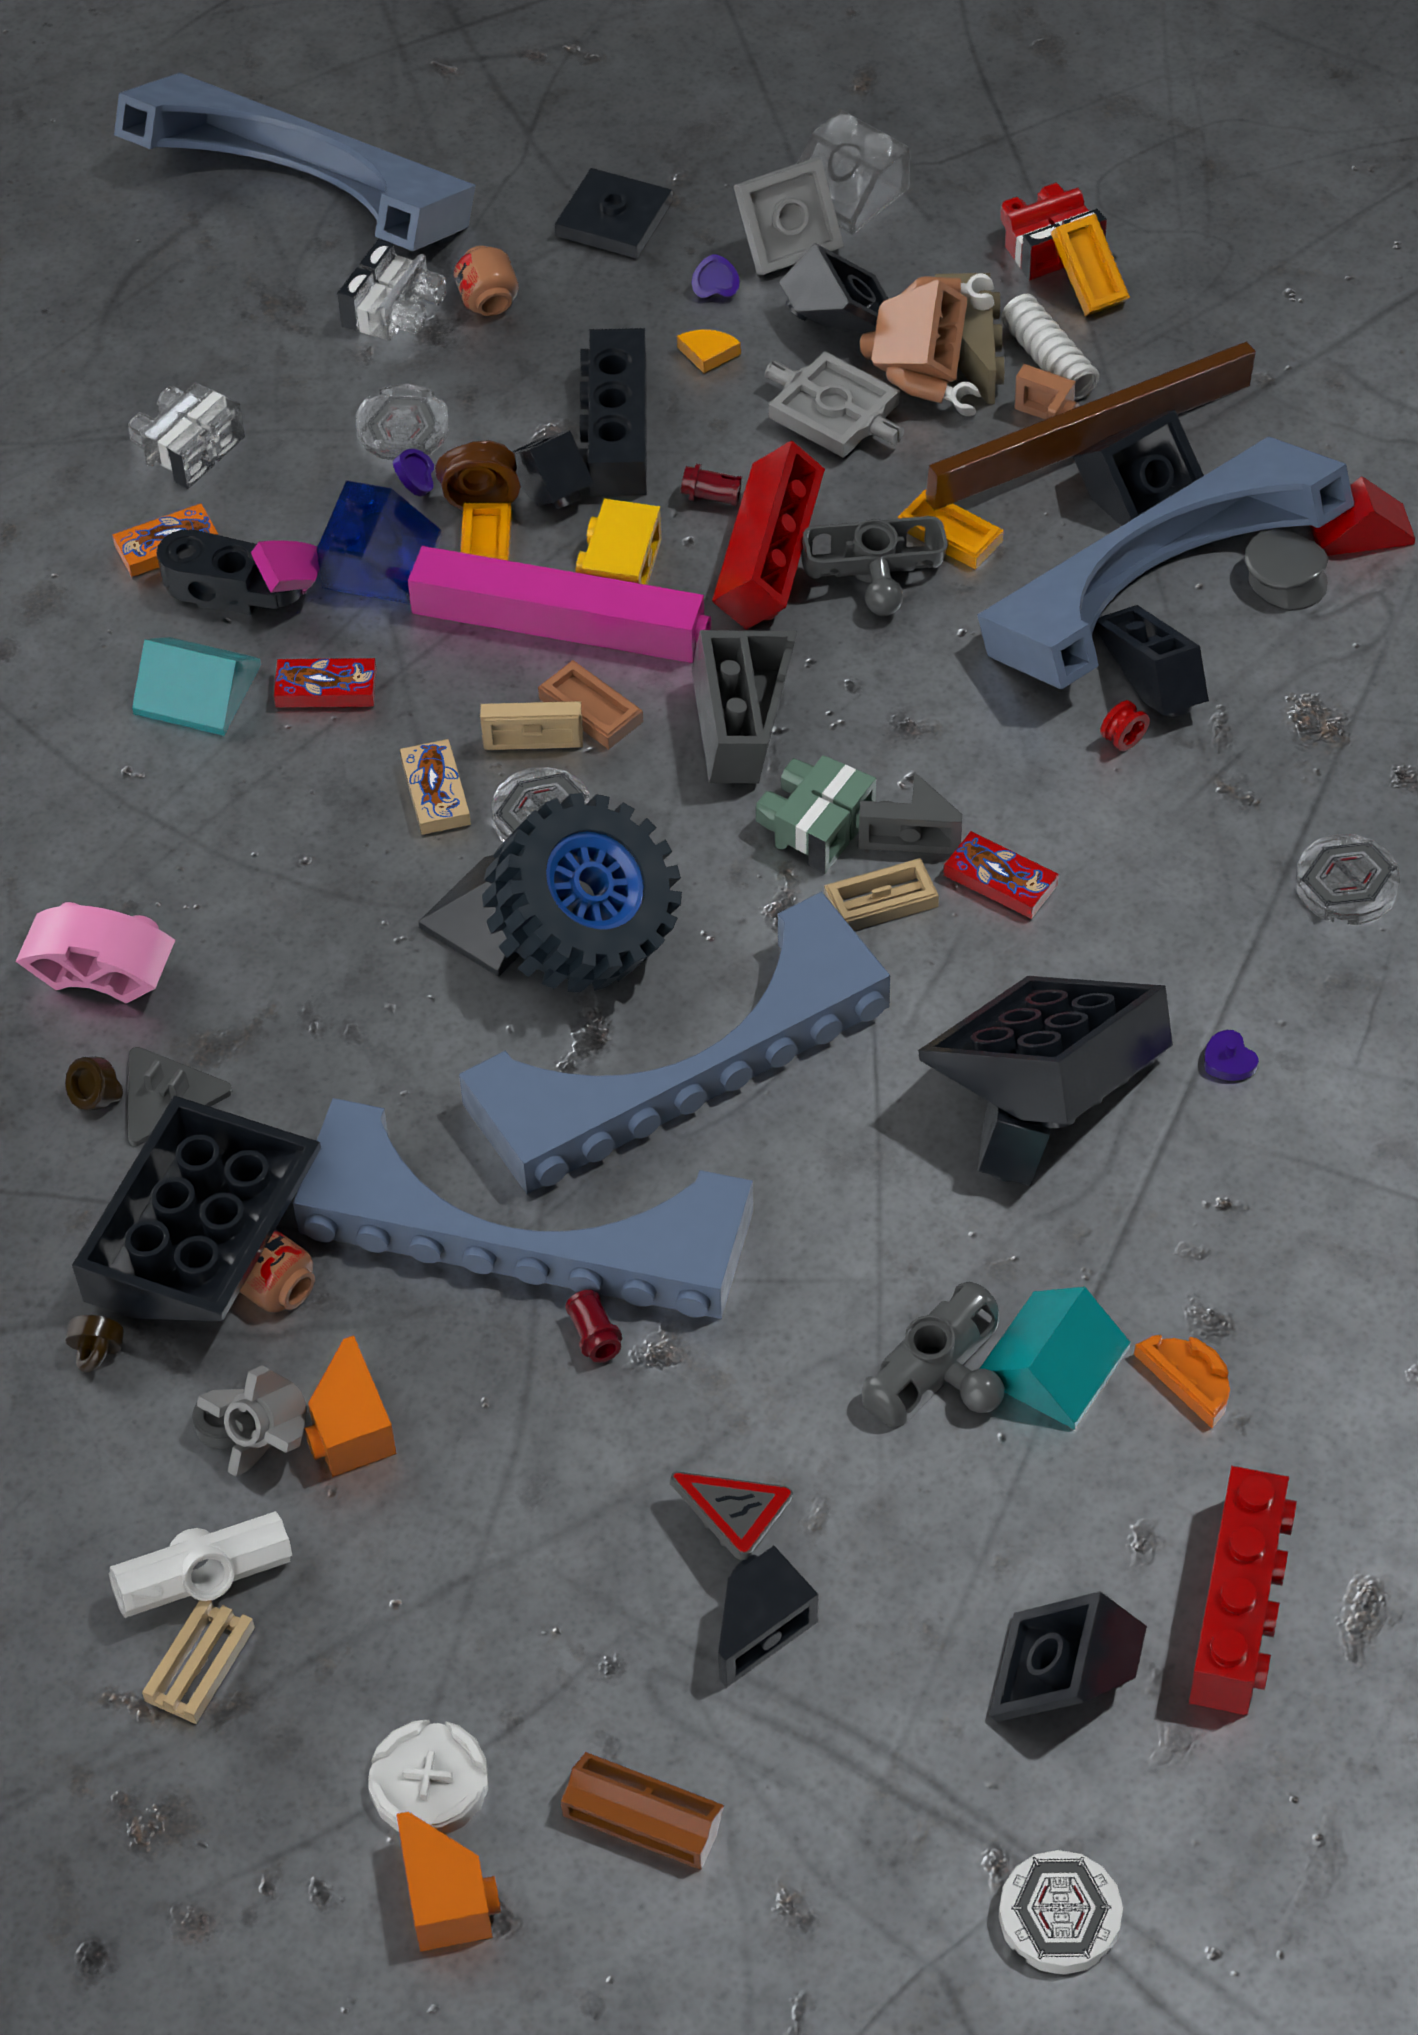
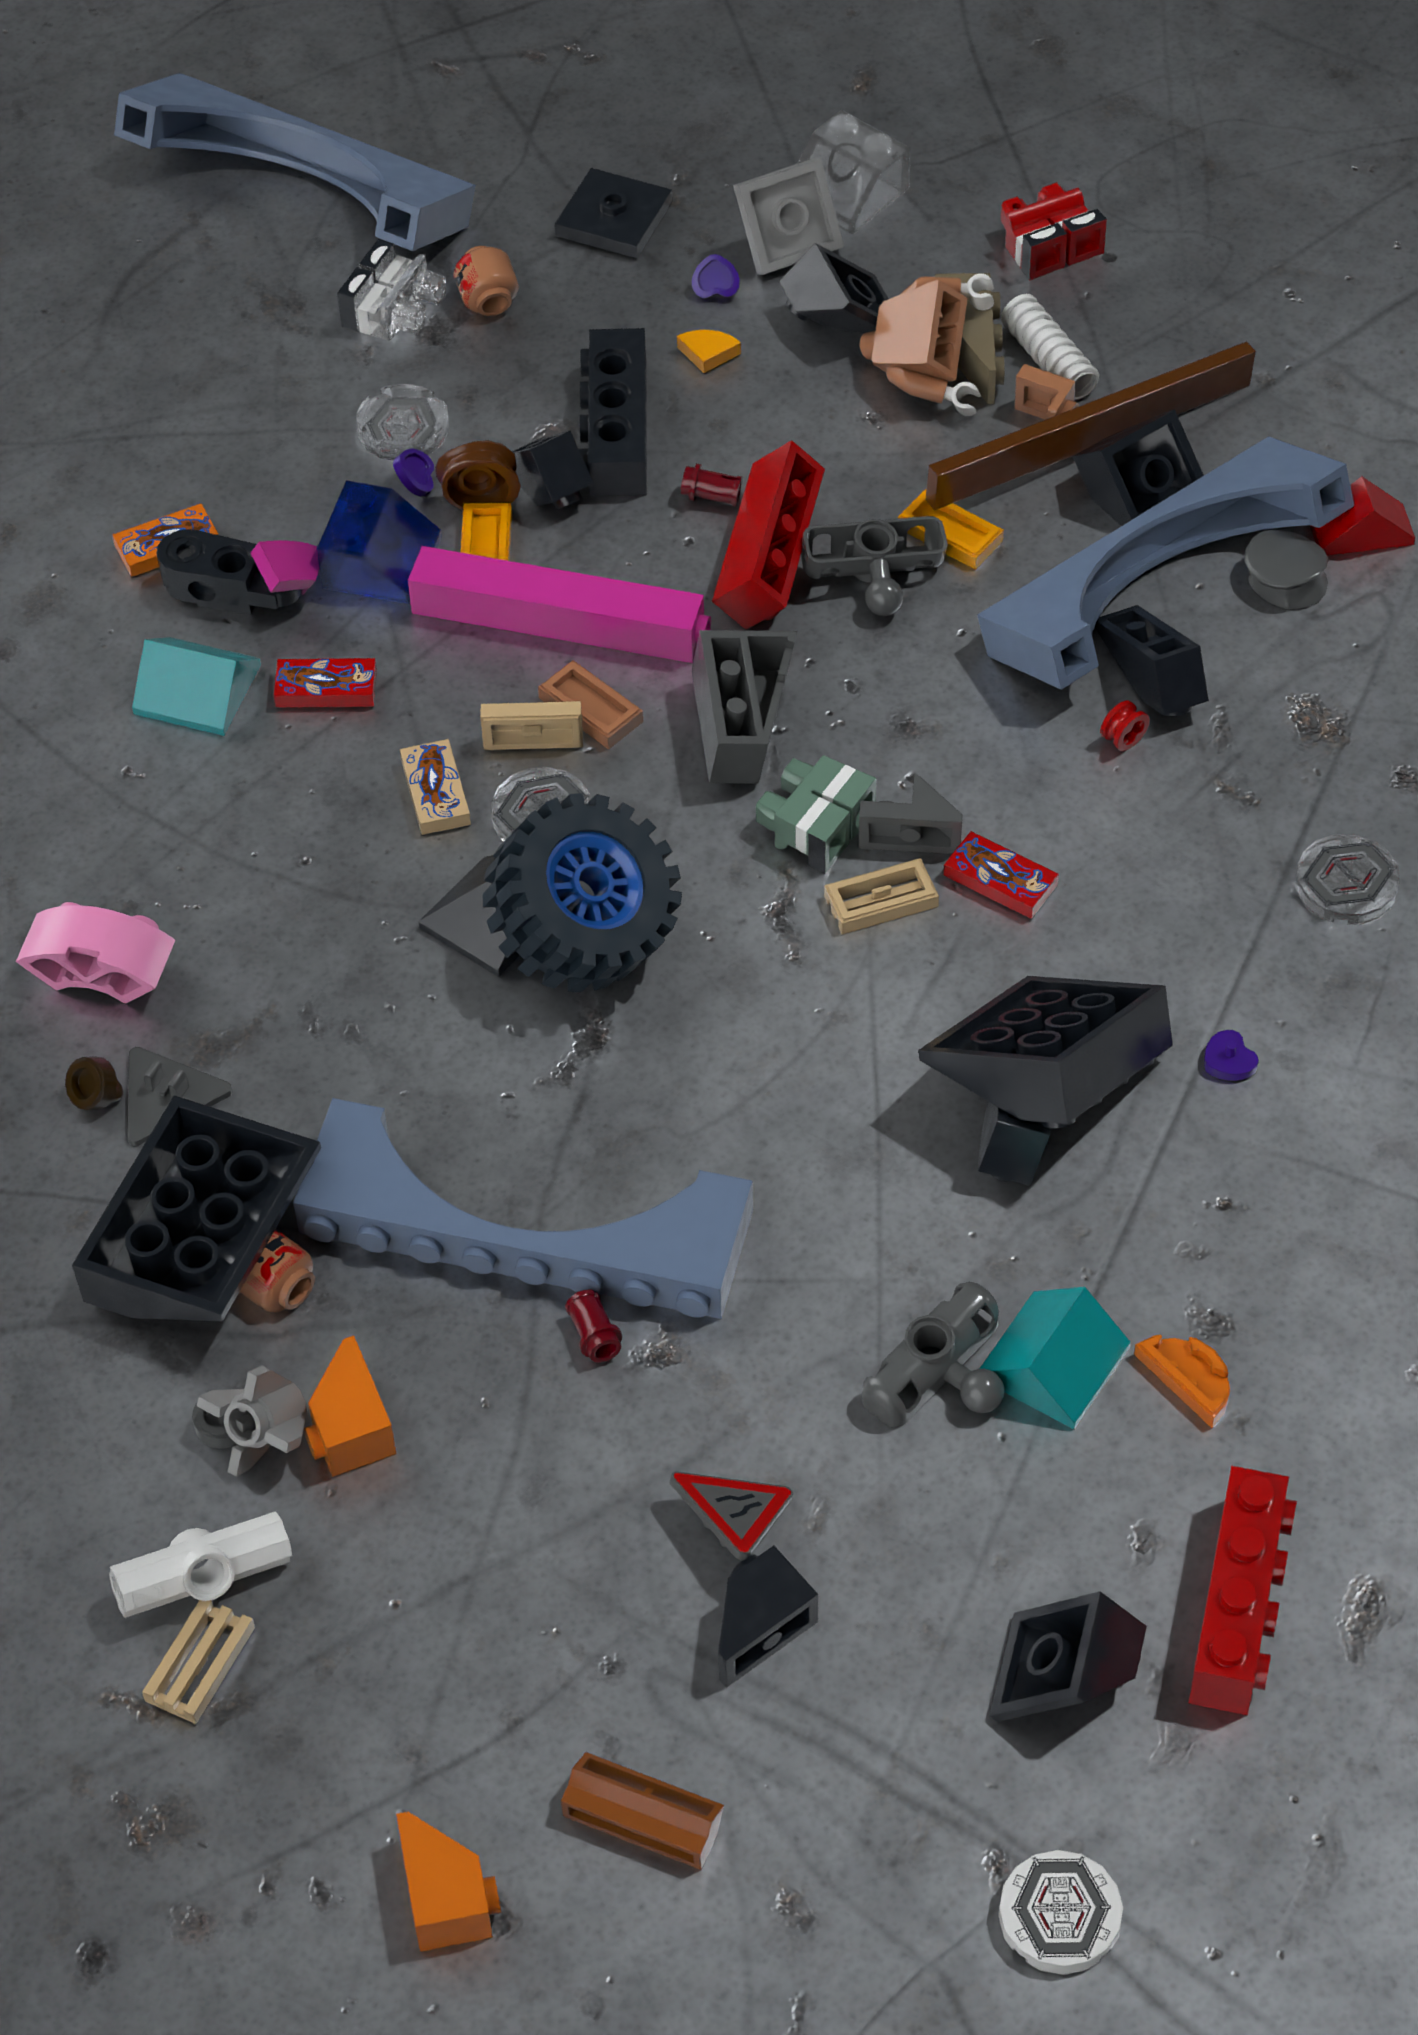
(93, 1339): dark brown tile -> none
(189, 431): clear hips -> none
(430, 1773): white tile -> none
(559, 1121): sand blue arch -> none
(622, 542): yellow brick -> none
(833, 403): light grey plate -> none
(1090, 264): light orange tile -> none

